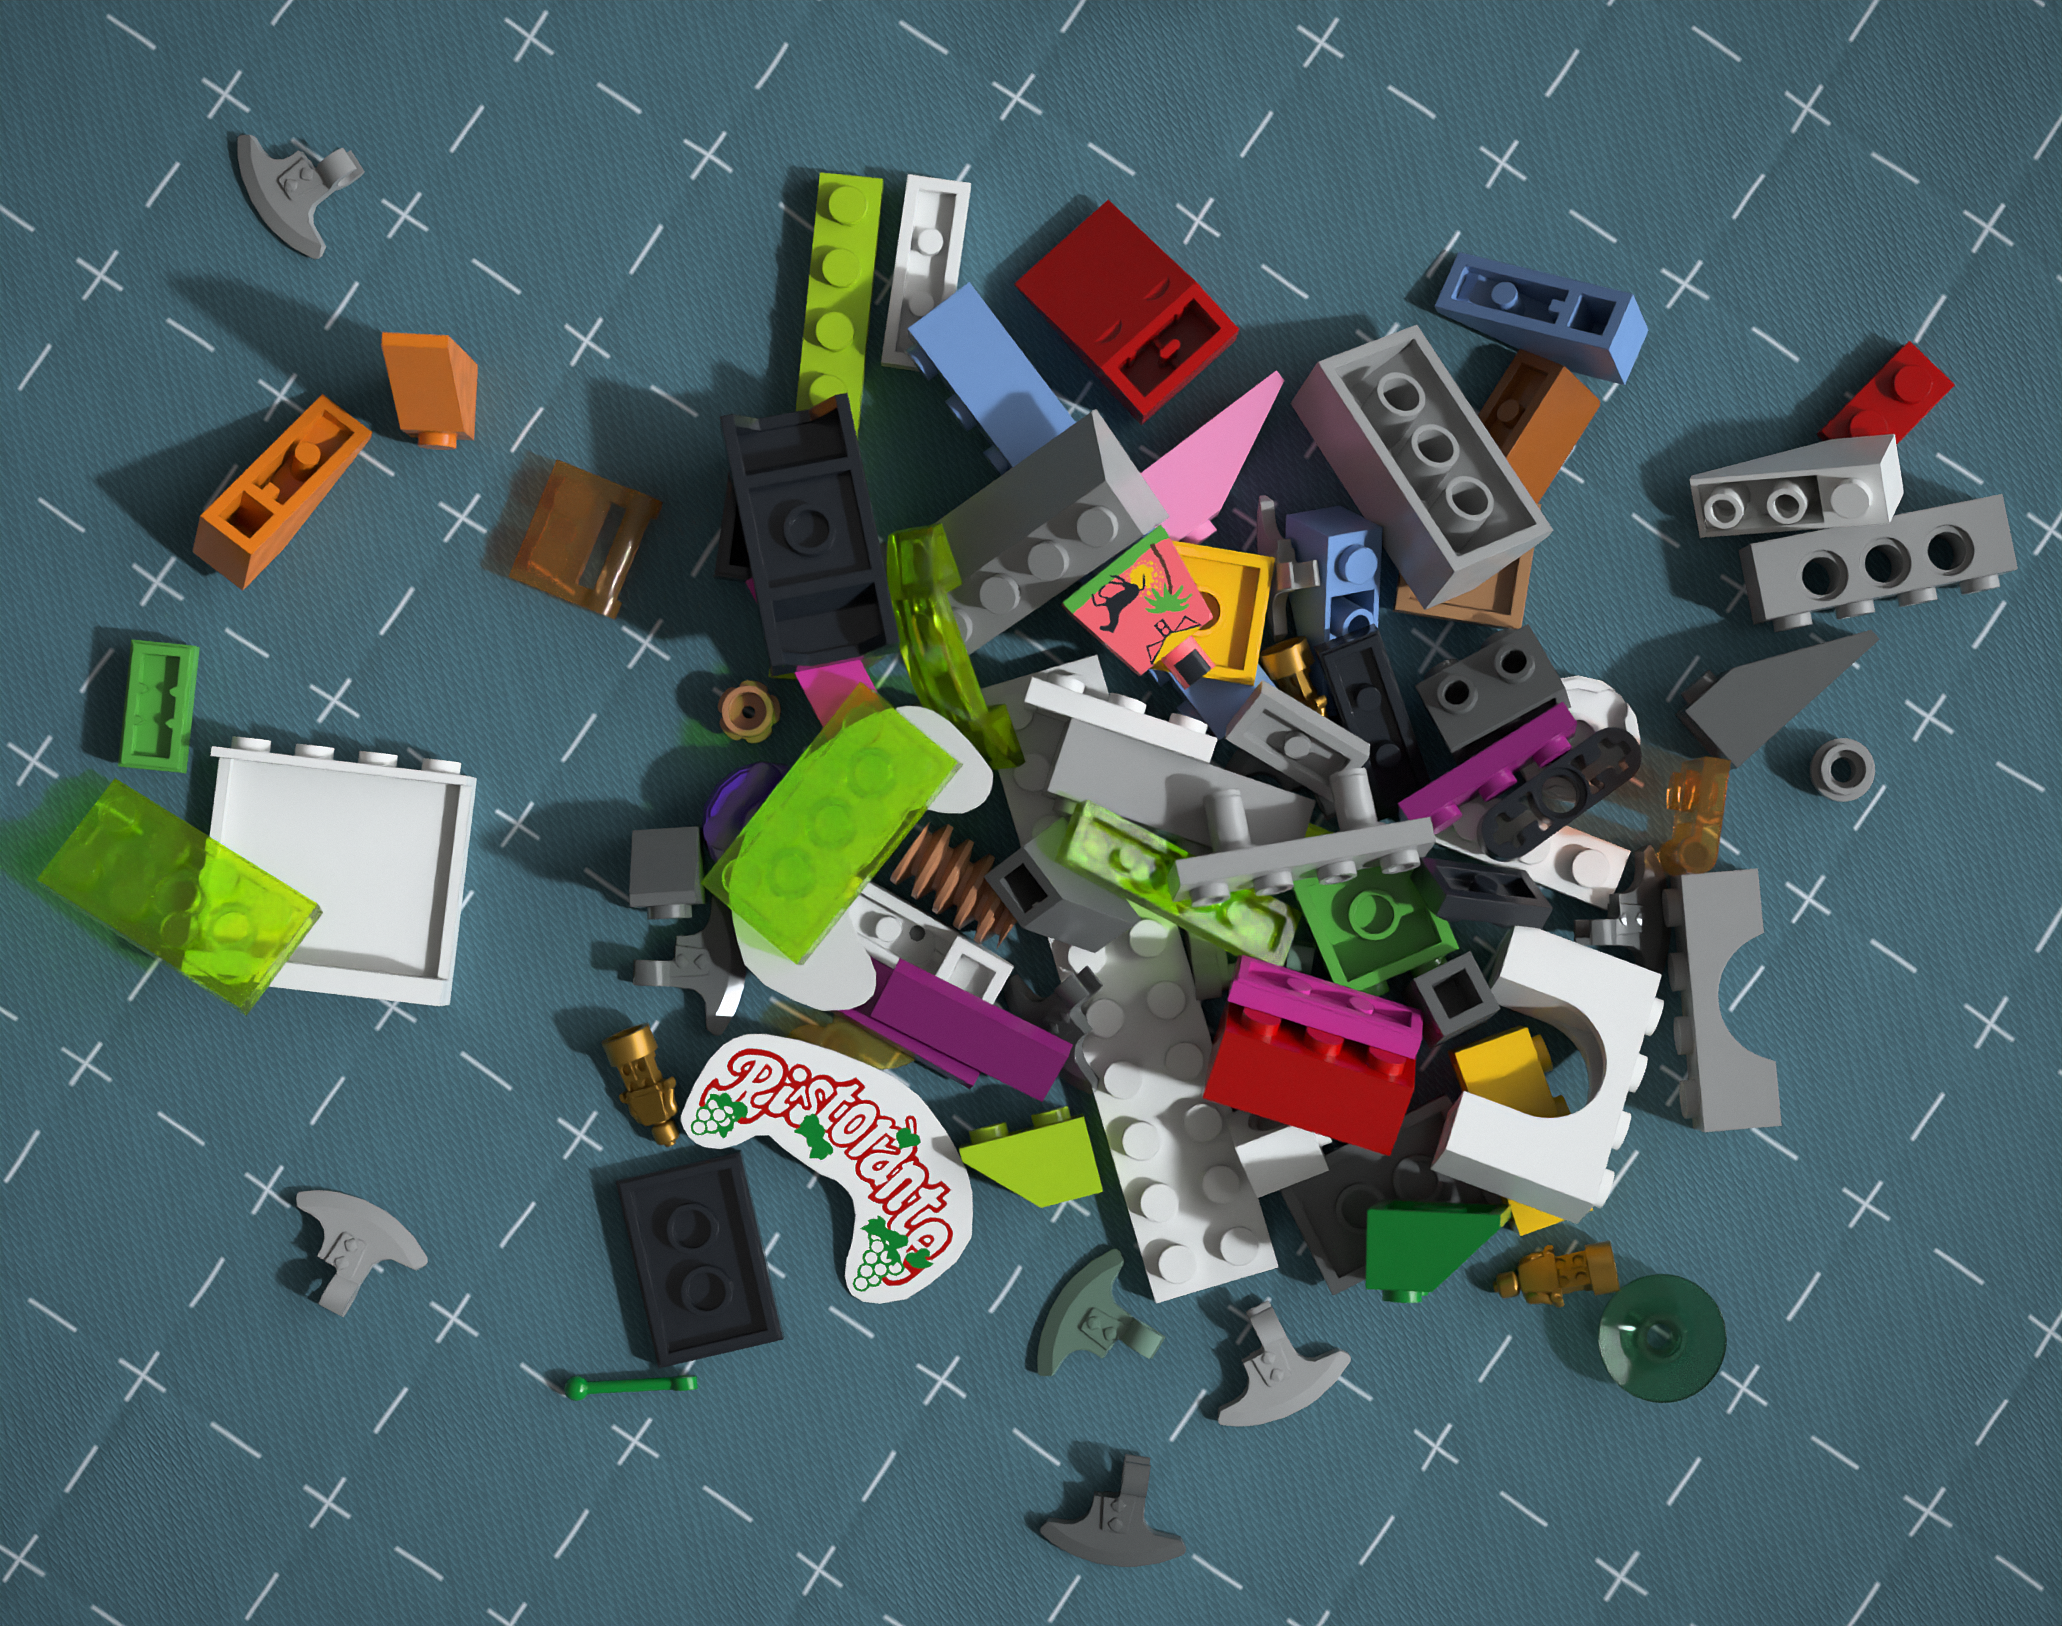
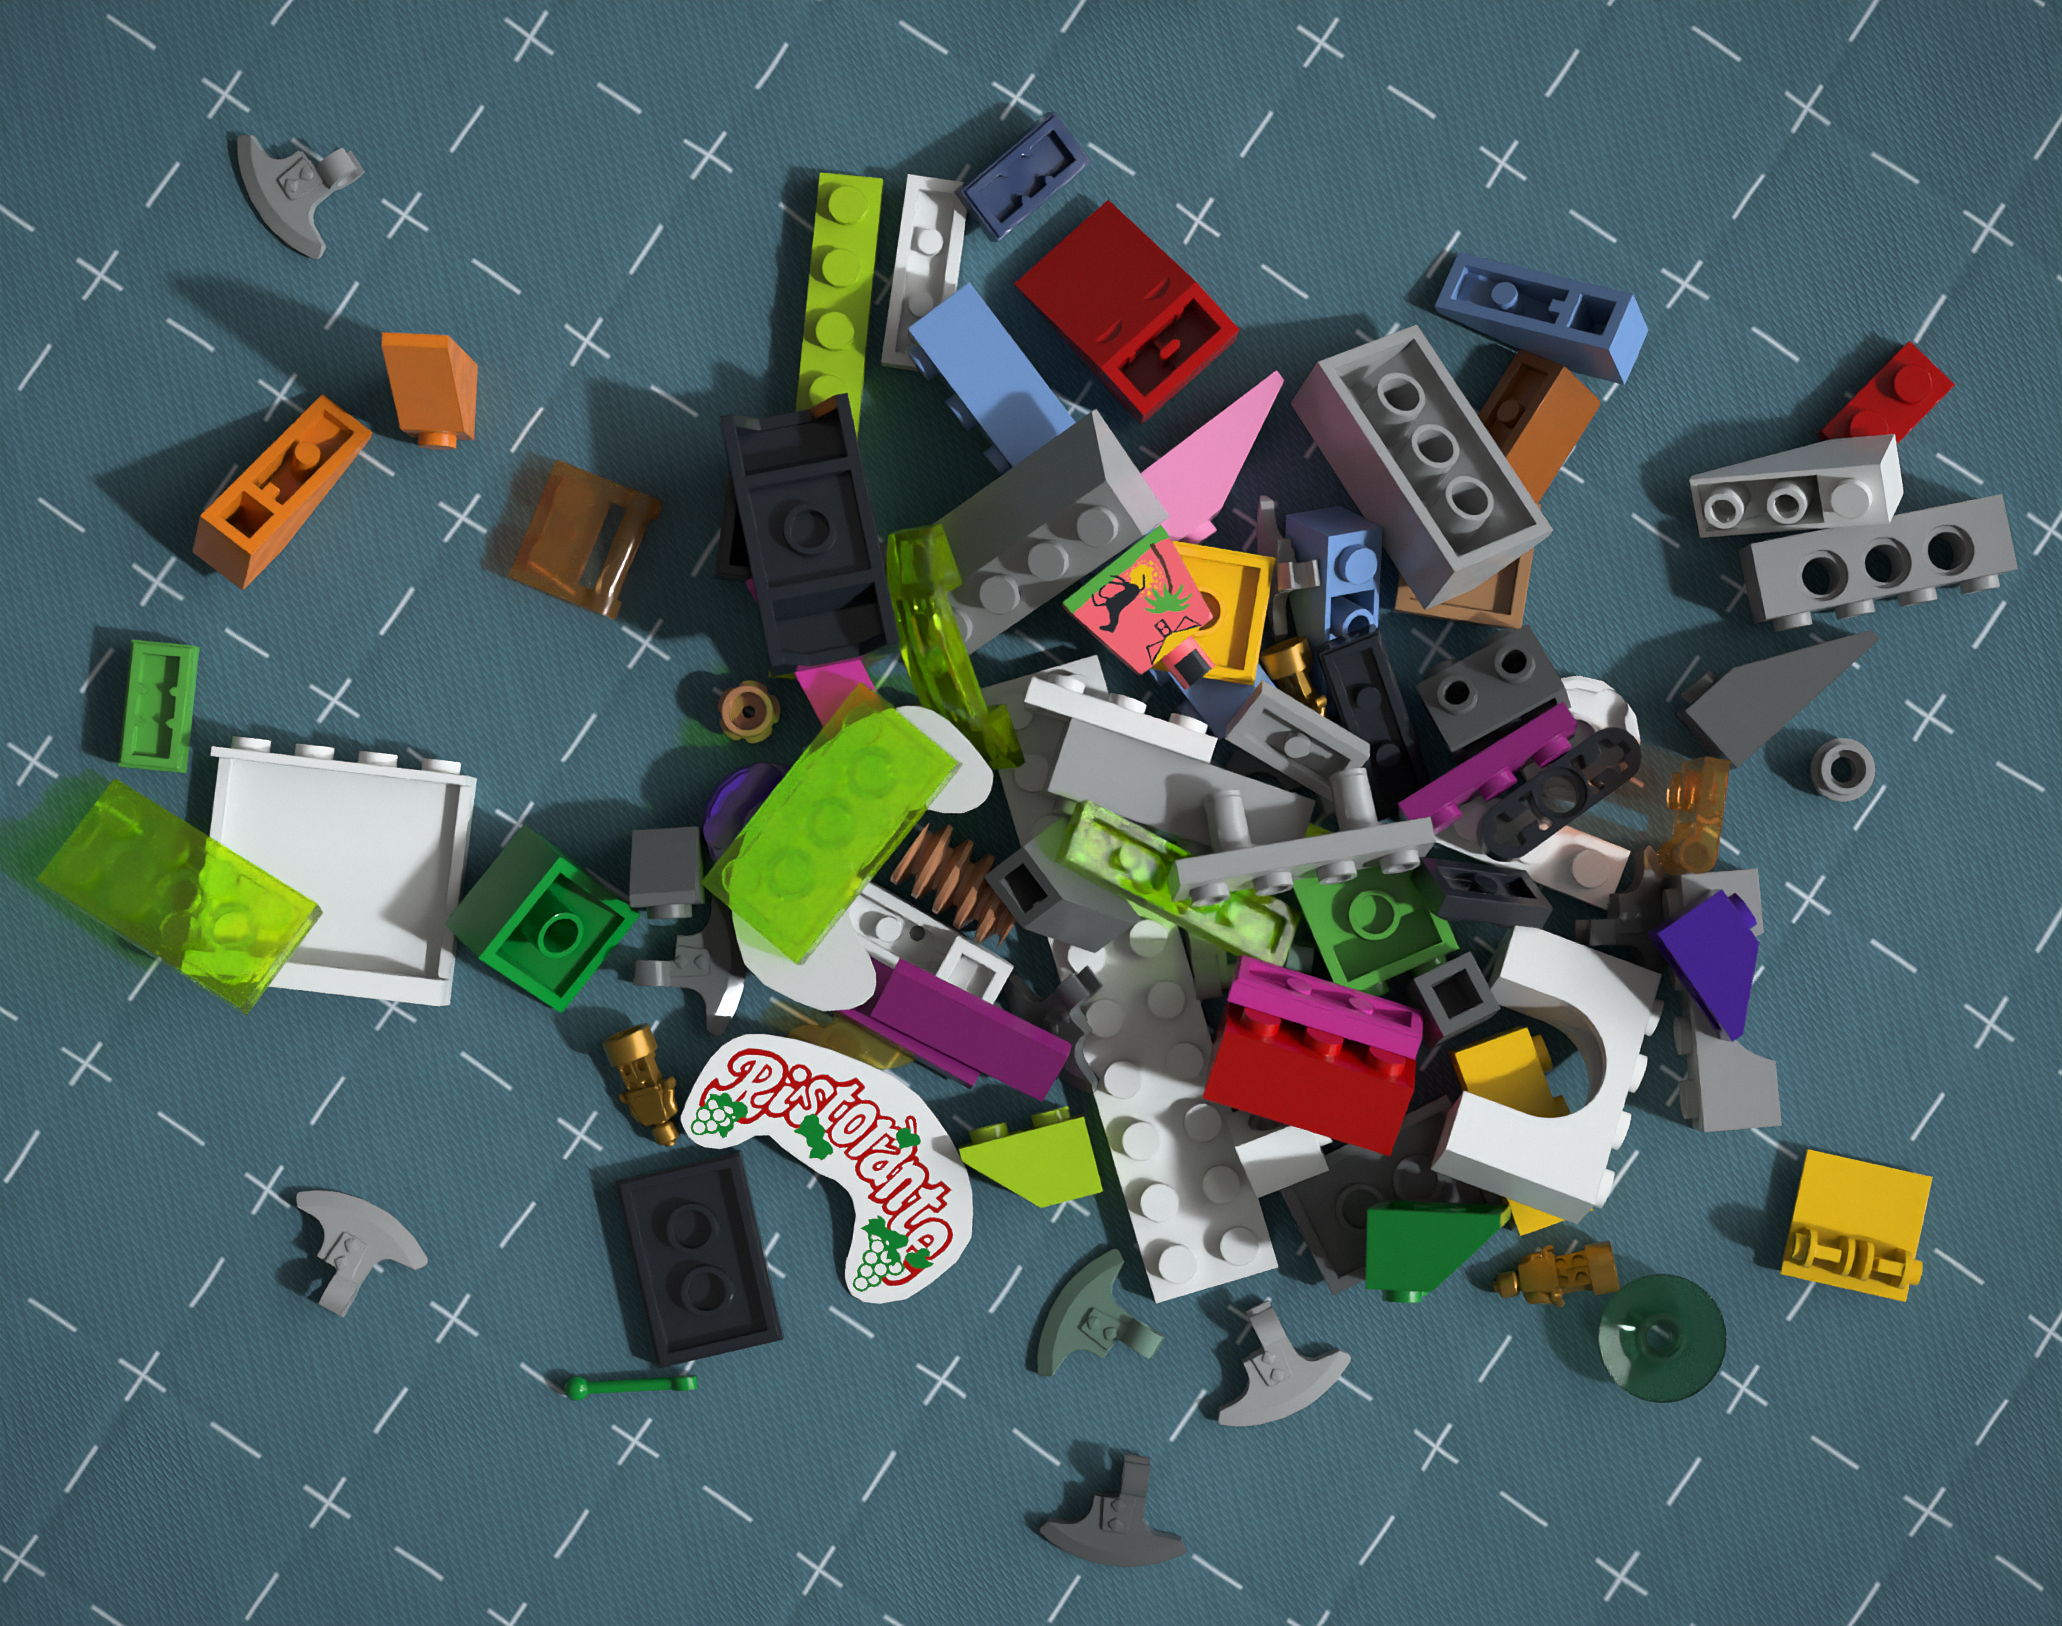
(541, 919): none -> green slope
(1022, 177): none -> dark blue plate
(1713, 957): none -> dark purple slope
(1857, 1226): none -> yellow hinge

